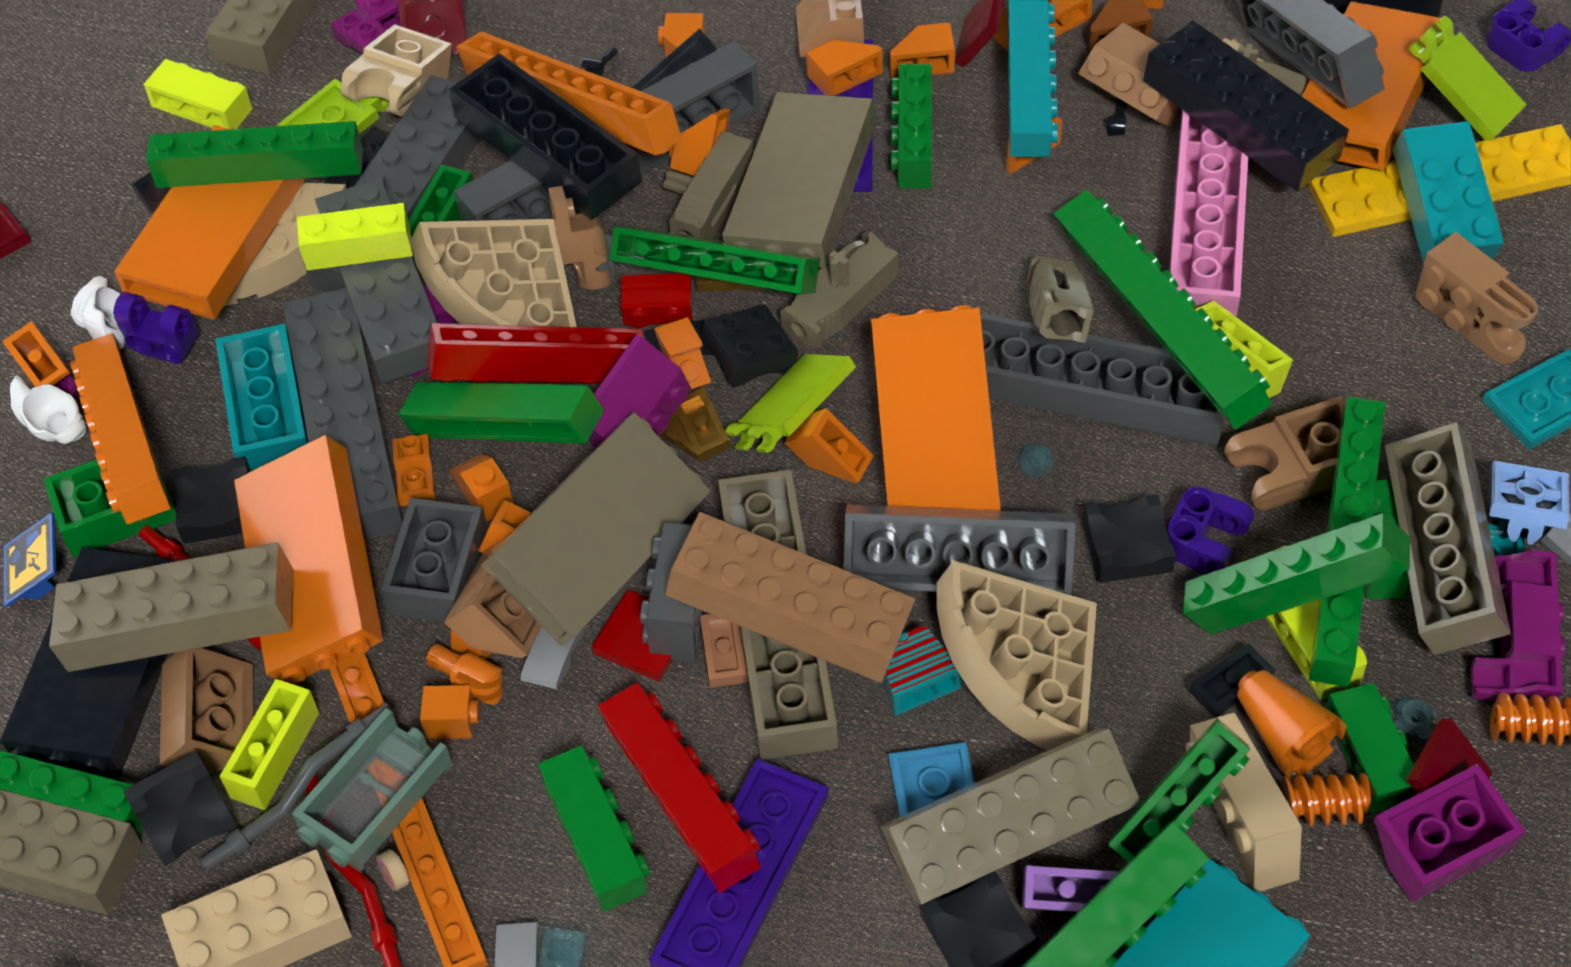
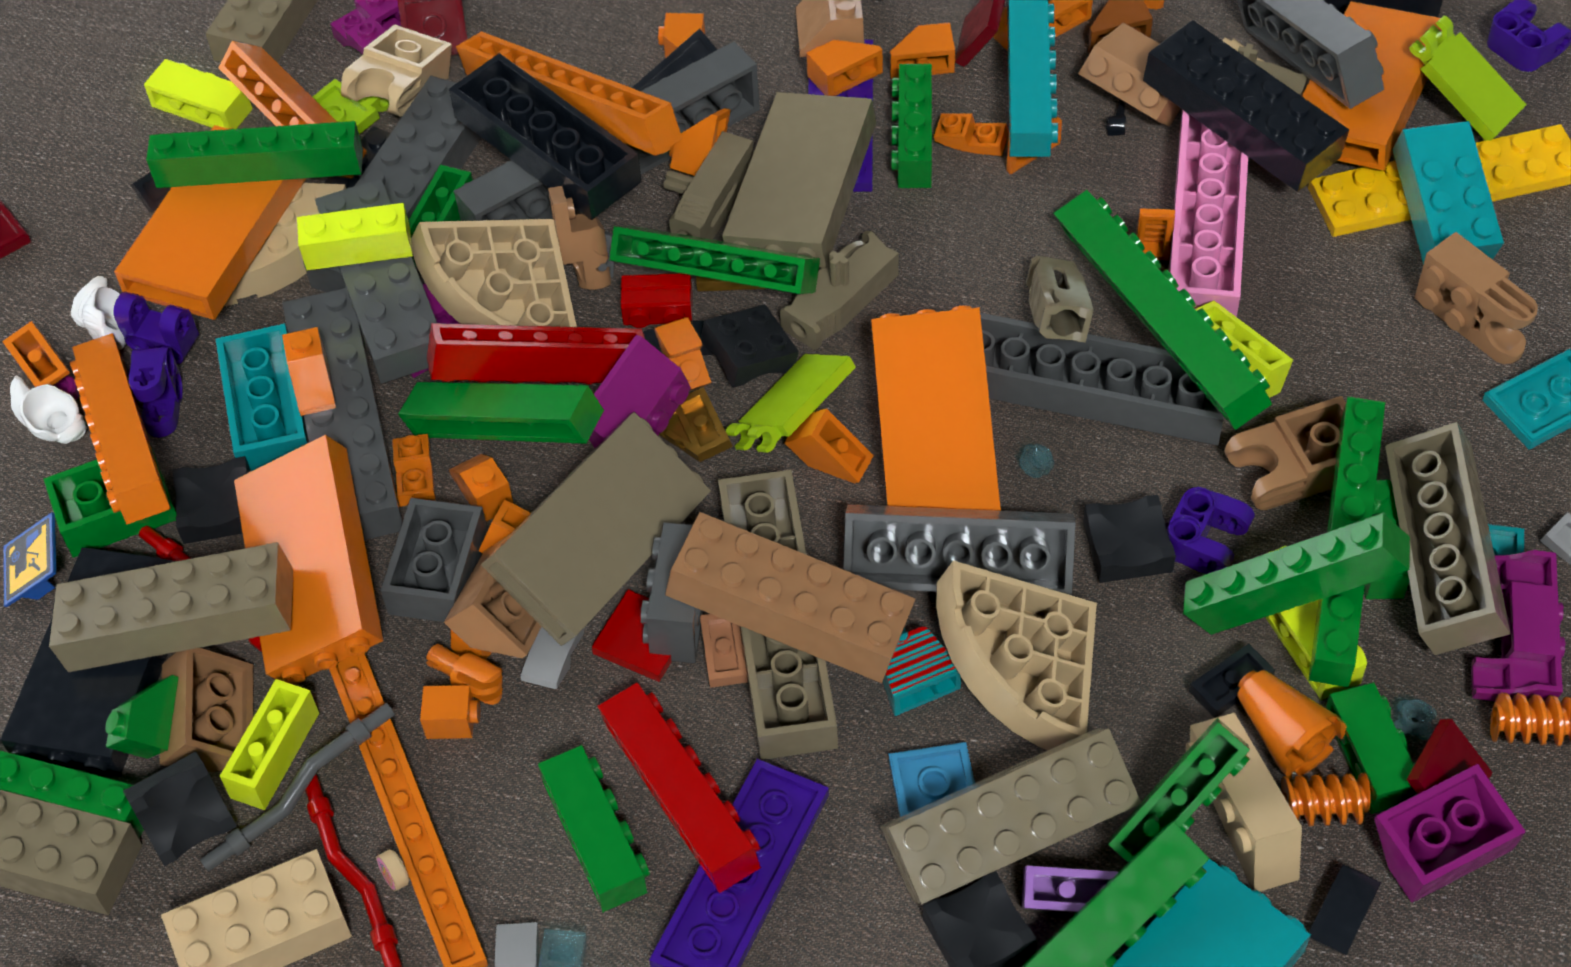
(144, 721): none -> green slope
(157, 384): none -> dark purple piece
(272, 88): none -> orange brick
(309, 371): none -> orange slope
(369, 791): door -> none
(597, 66): black hand -> none
(963, 134): none -> orange slope
(1156, 231): none -> orange slope
(1344, 910): none -> black slope
(1528, 500): light blue piece -> none

